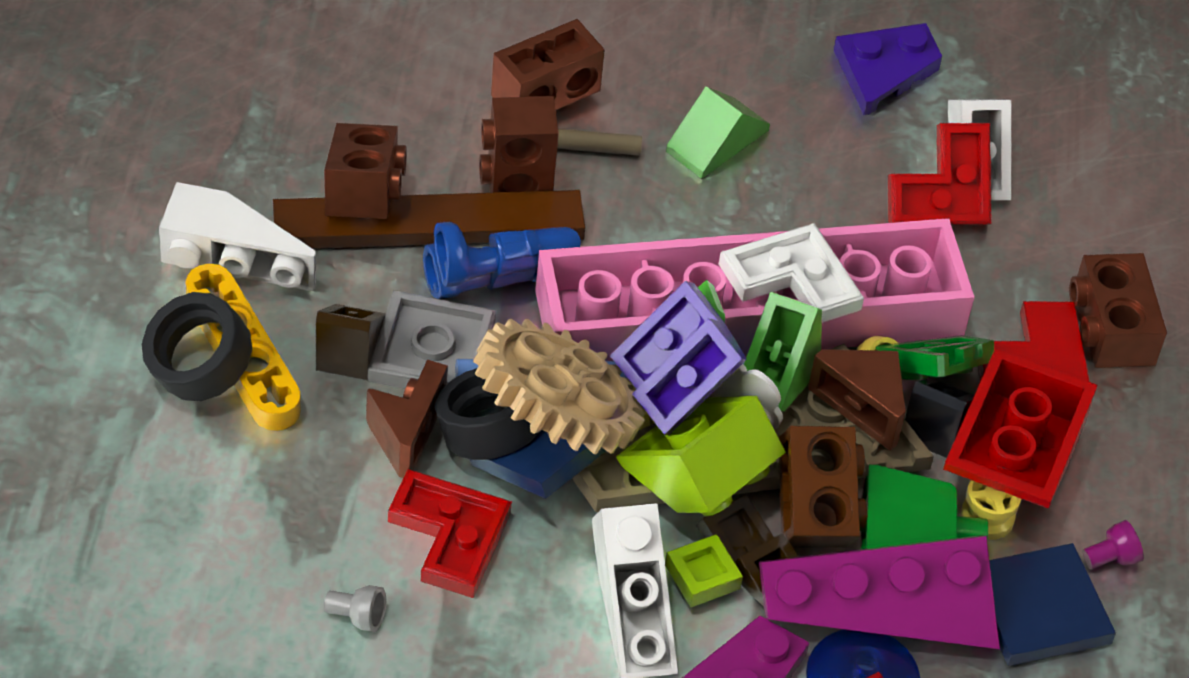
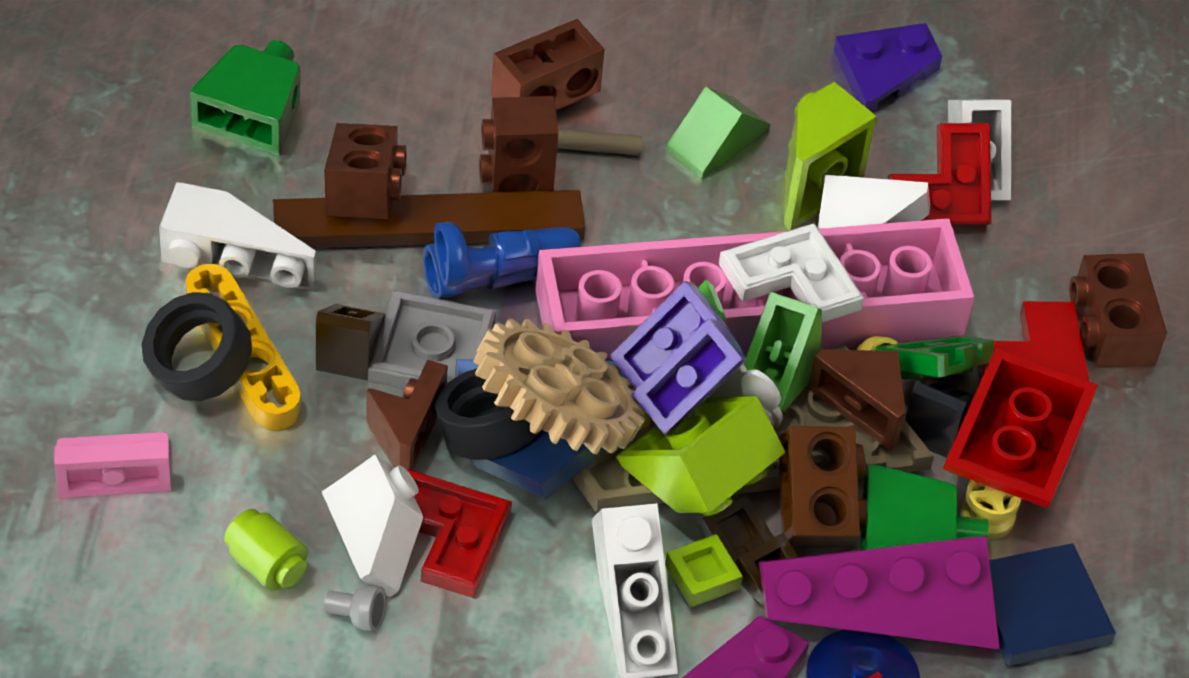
(112, 464): none -> bright pink panel
(249, 96): none -> green torso
(266, 549): none -> lime brick
(377, 520): none -> white slope
(828, 138): none -> lime slope
(871, 201): none -> white slope
(1120, 545): magenta piece -> none

